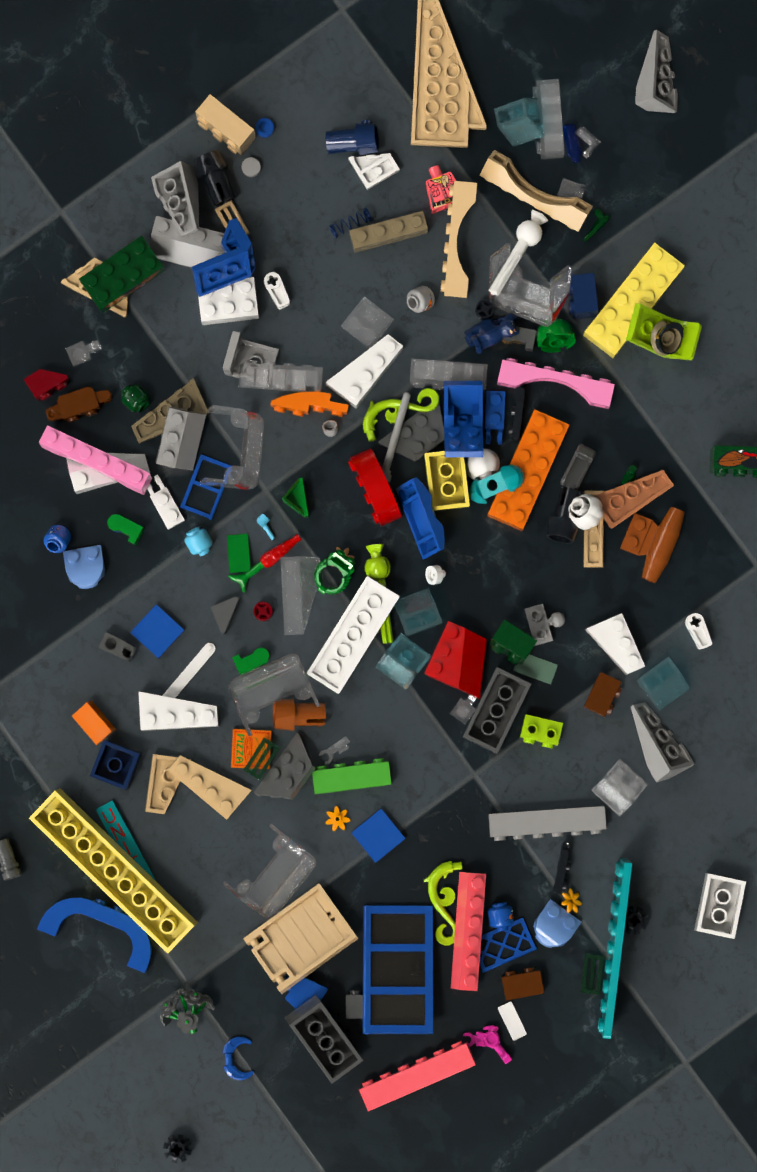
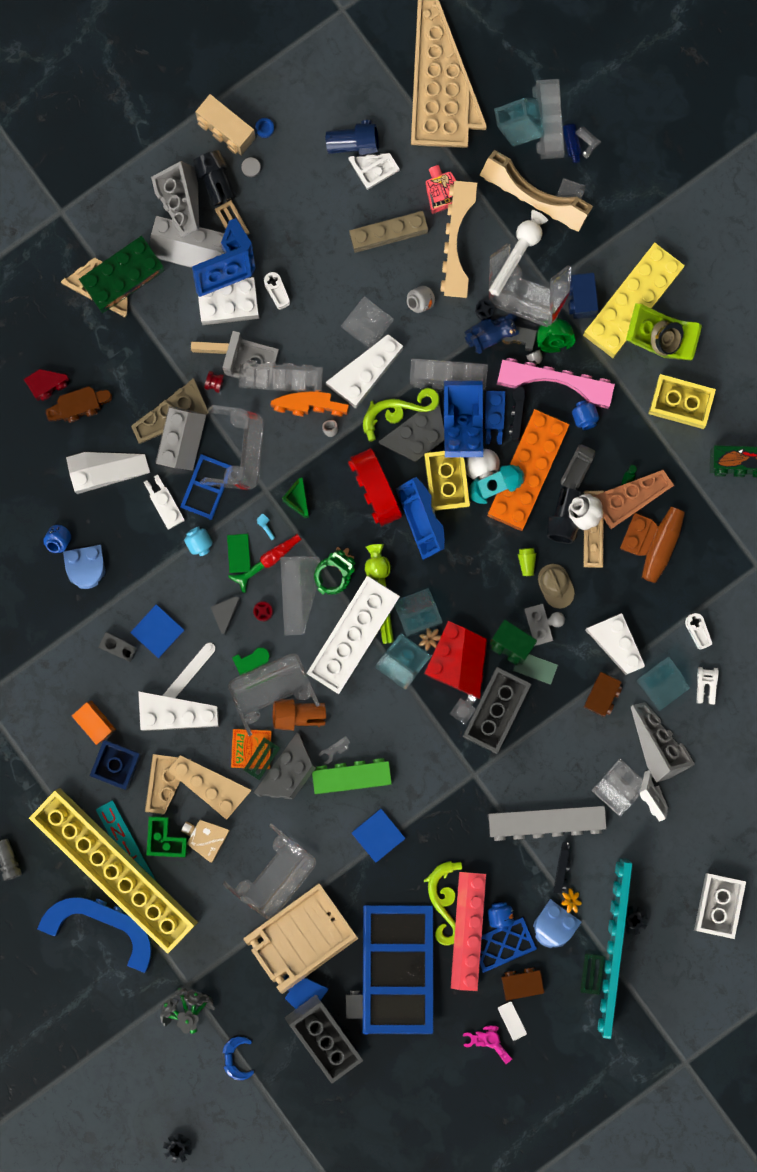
(76, 450): bright pink arch -> none
(80, 352): clear plate -> none
(120, 524): green leg -> none
(135, 398): dark green head -> none
(159, 841): none -> green brick
(204, 347): none -> tan tile
(205, 838): none -> tan torso
(214, 381): none -> dark red wheel
(337, 813): light orange plant -> none
(365, 210): dark blue piece -> none
(395, 435): light grey piece -> none
(417, 1076): coral brick -> none
(429, 639): none -> medium nougat plant
(434, 574): white tile -> none
(527, 561): none -> lime cone
(535, 357): none -> light grey hinge
(541, 730): lime brick -> none
(556, 586): none -> dark tan piece
(585, 415): none -> blue head
(602, 220): dark green bar -> none
(653, 797): none -> white wing
(655, 82): light grey wedge -> none
(682, 401): none -> light yellow brick
(701, 681): none -> white piece

